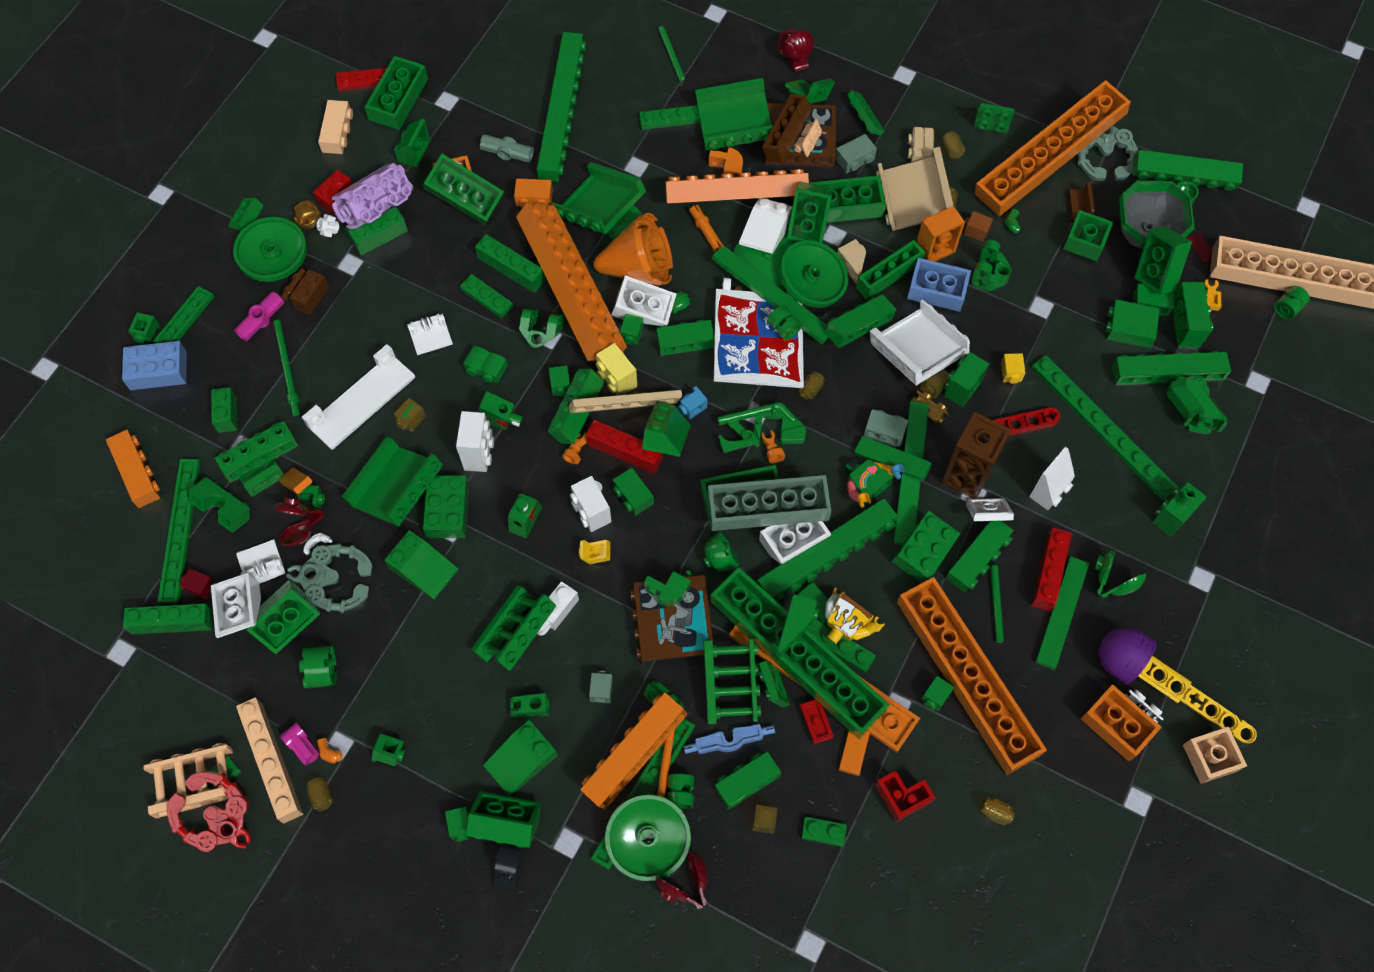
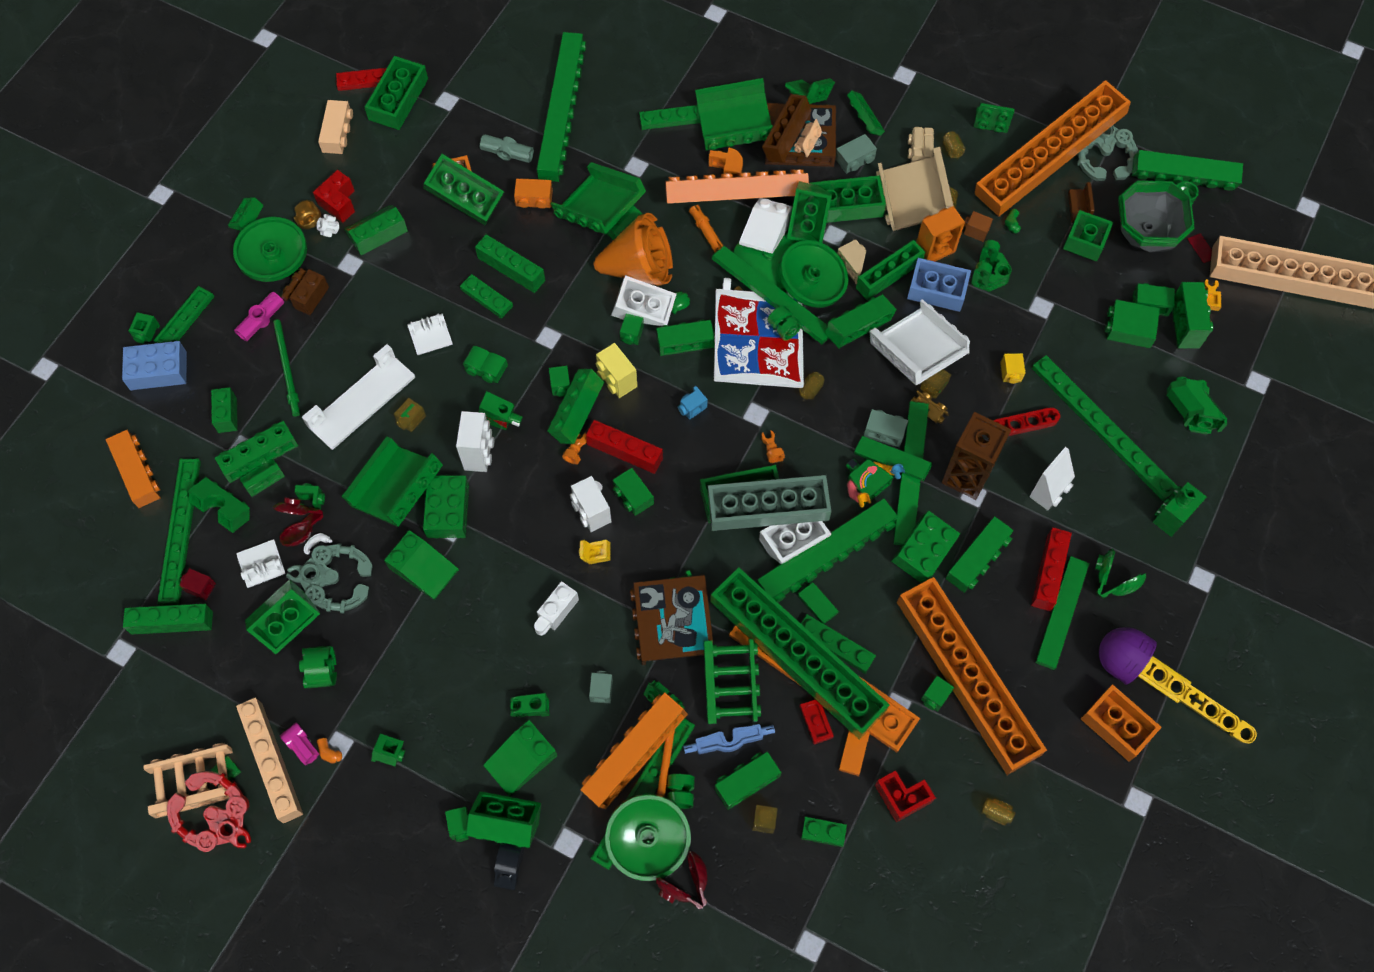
(235, 604): white slope -> none
(295, 480): orange tile -> none
(319, 794): clear yellow brick -> none
(372, 196): lavender brick -> none
(413, 143): green slope -> none
(503, 622): green fence -> none
(524, 512): green torso -> none
(529, 319): green piece -> none
(569, 279): orange brick -> none
(624, 401): tan tile -> none
(666, 430): green slope -> none
(670, 593): green brick -> none
(671, 53): green bar -> none
(720, 554): green cylinder -> none
(775, 689): green plate -> none
(791, 431): green piece -> none
(796, 47): dark red animal -> none
(798, 621): green slope -> none
(848, 619): torso -> none
(965, 379): green brick -> none
(989, 509): white tile -> none
(997, 604): green bar -> none
(1153, 711): white hinge -> none
(1162, 260): green brick -> none
(1166, 368): green brick -> none
(1214, 755): light nougat brick -> none
(1291, 302): green wheel -> none

